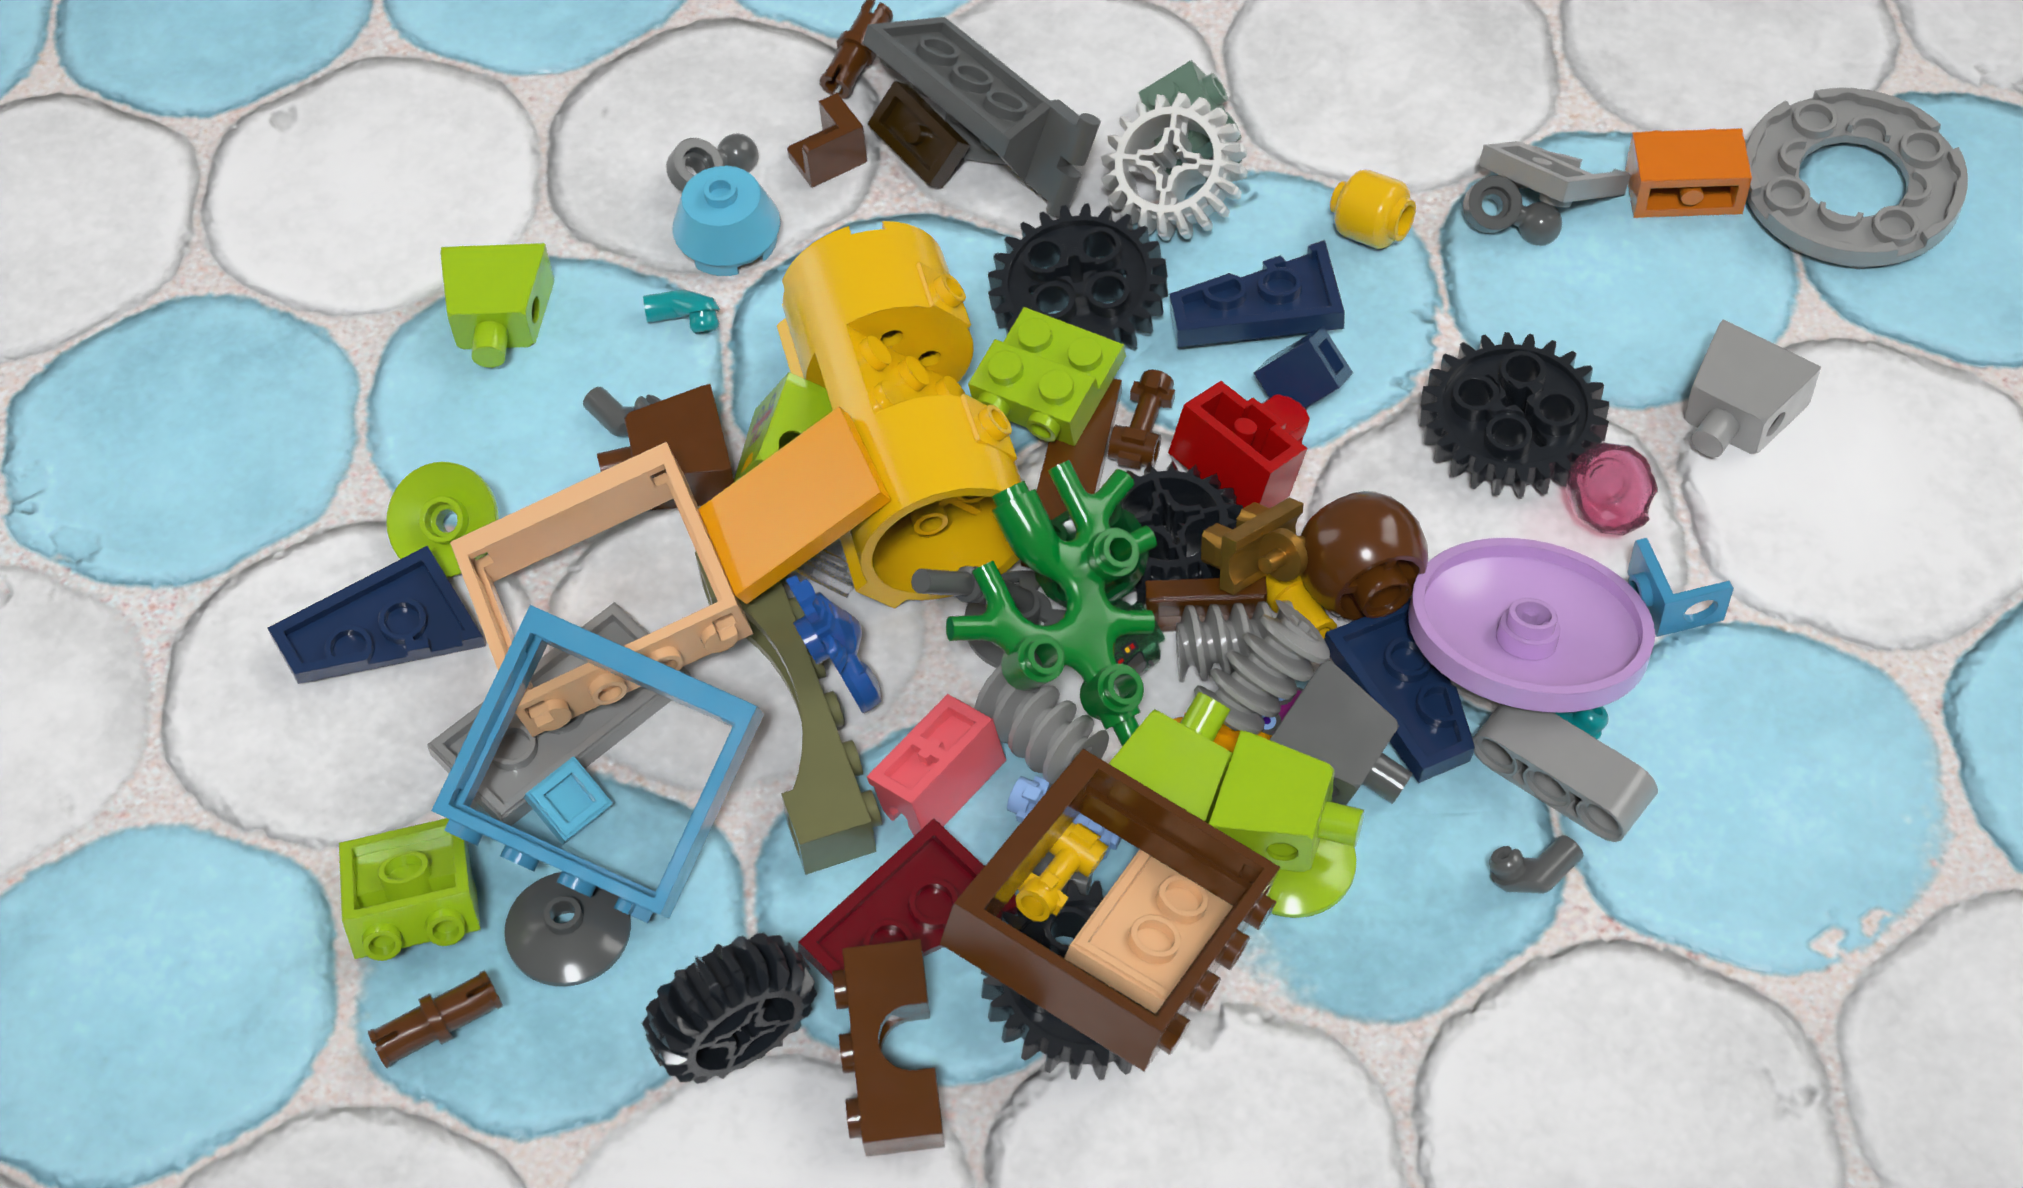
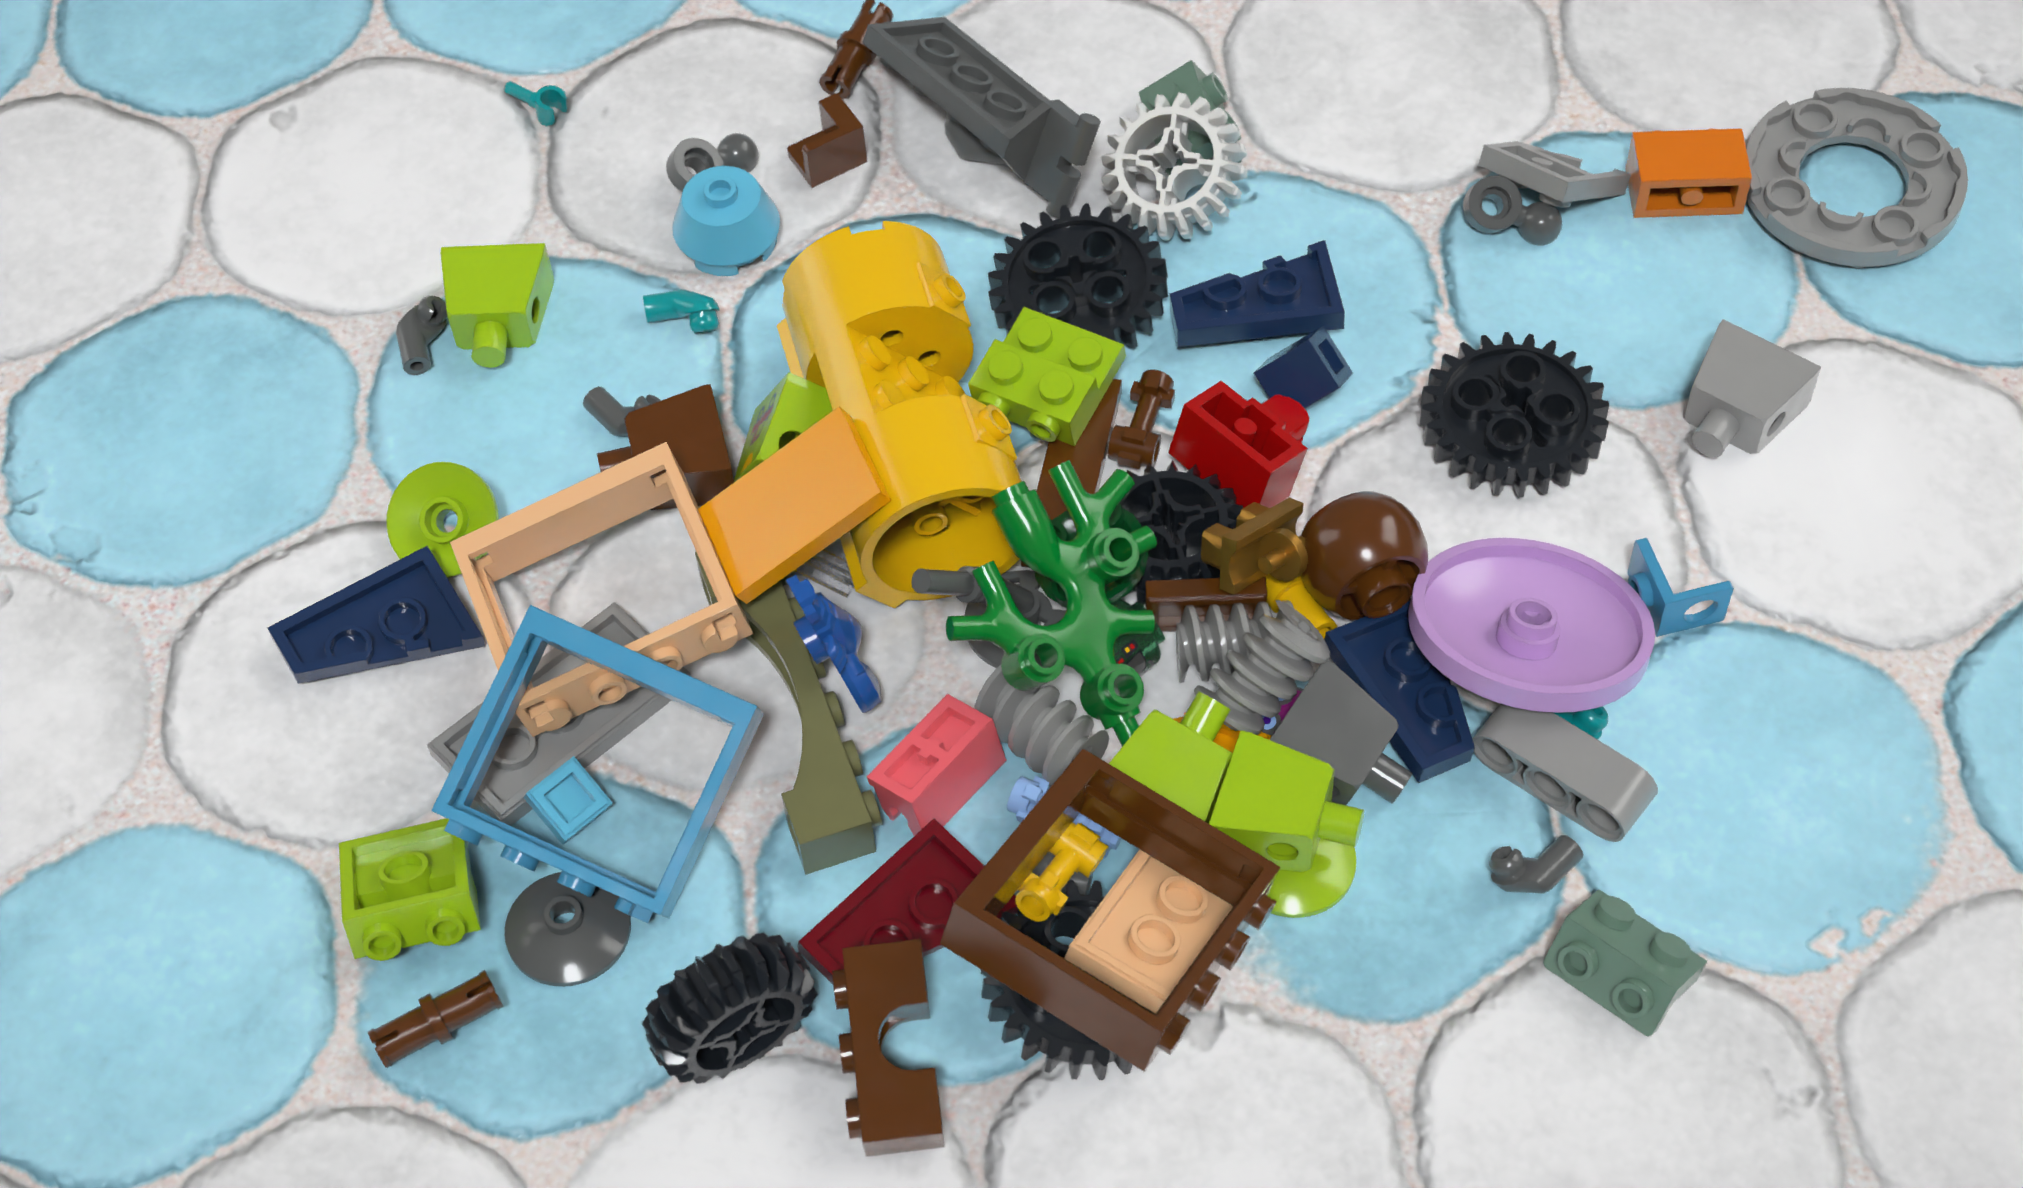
(417, 331): none -> dark grey arm
(542, 100): none -> teal hand
(918, 134): dark brown plate -> none
(1373, 209): yellow head -> none
(1611, 488): clear pink hair -> none
(1623, 961): none -> sand green bracket

